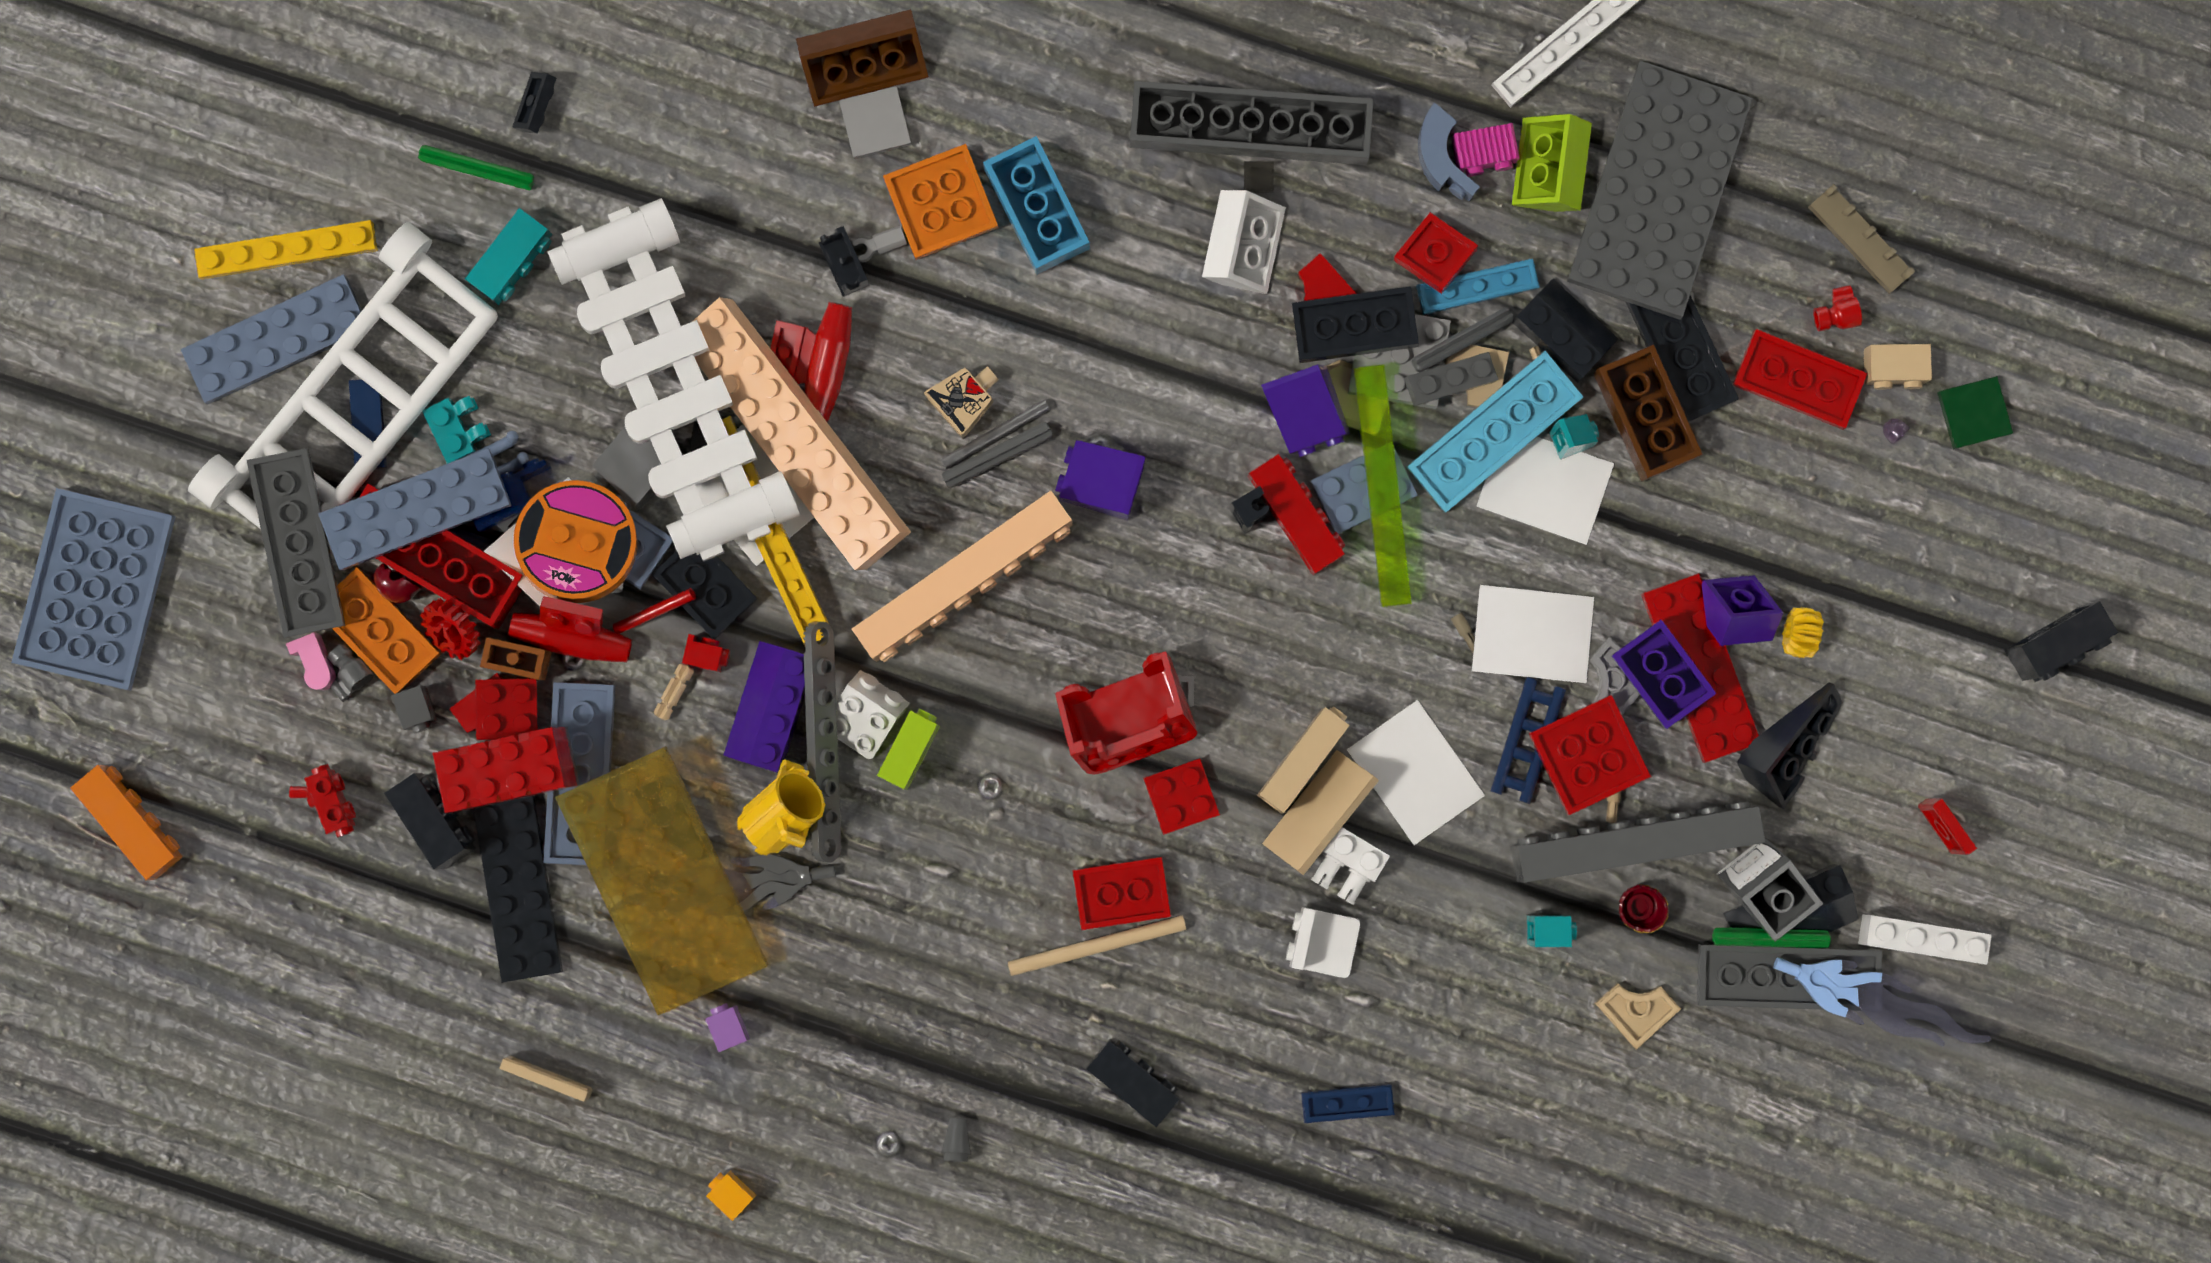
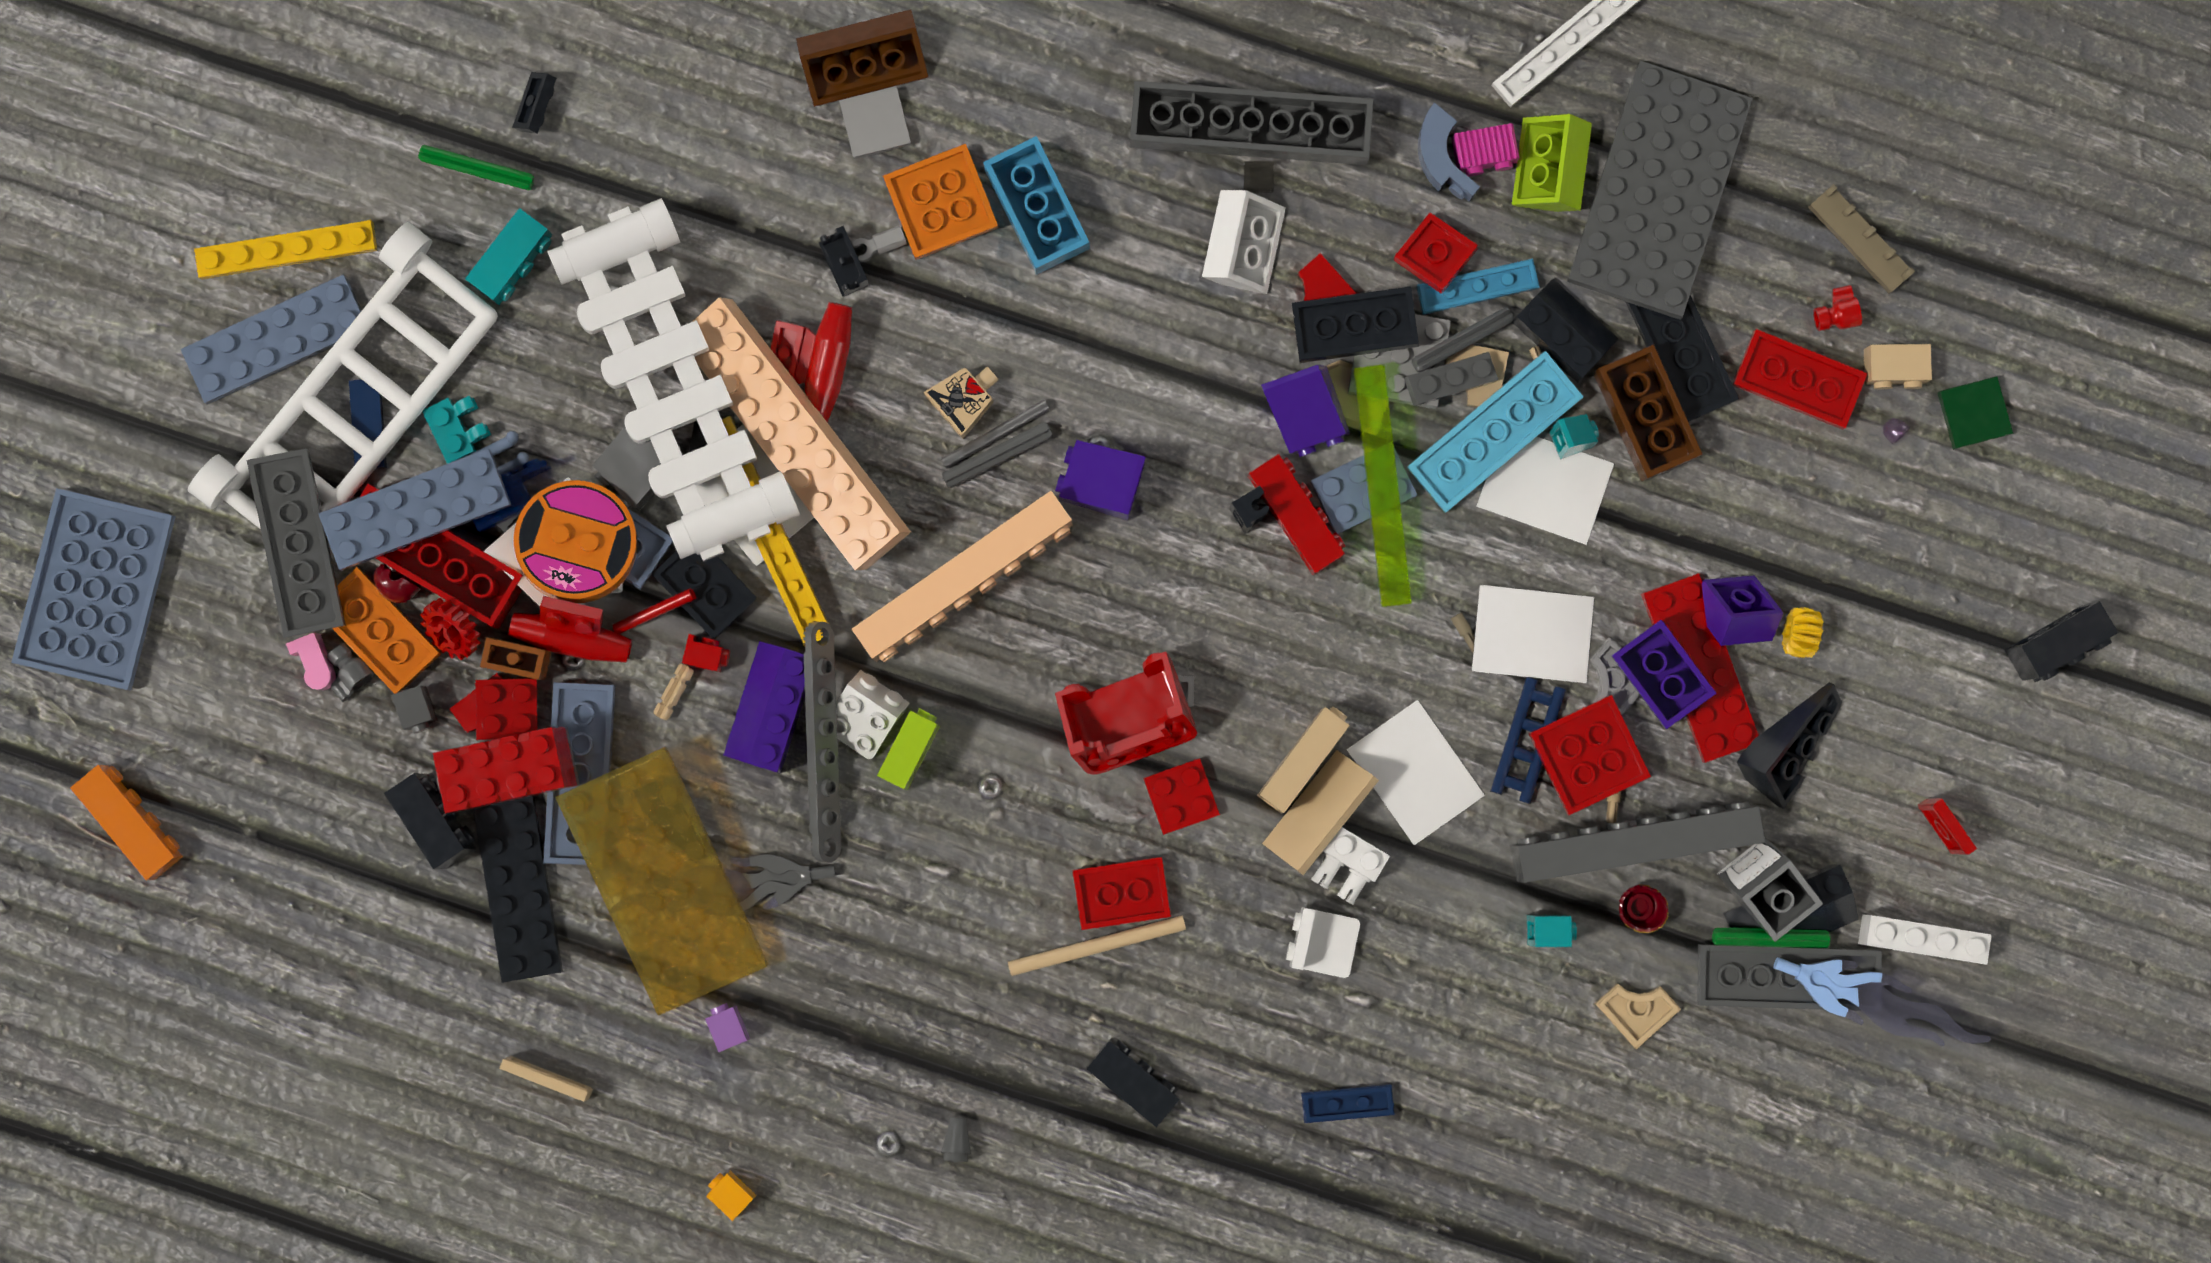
(326, 795): red brick -> none
(782, 810): yellow container -> none

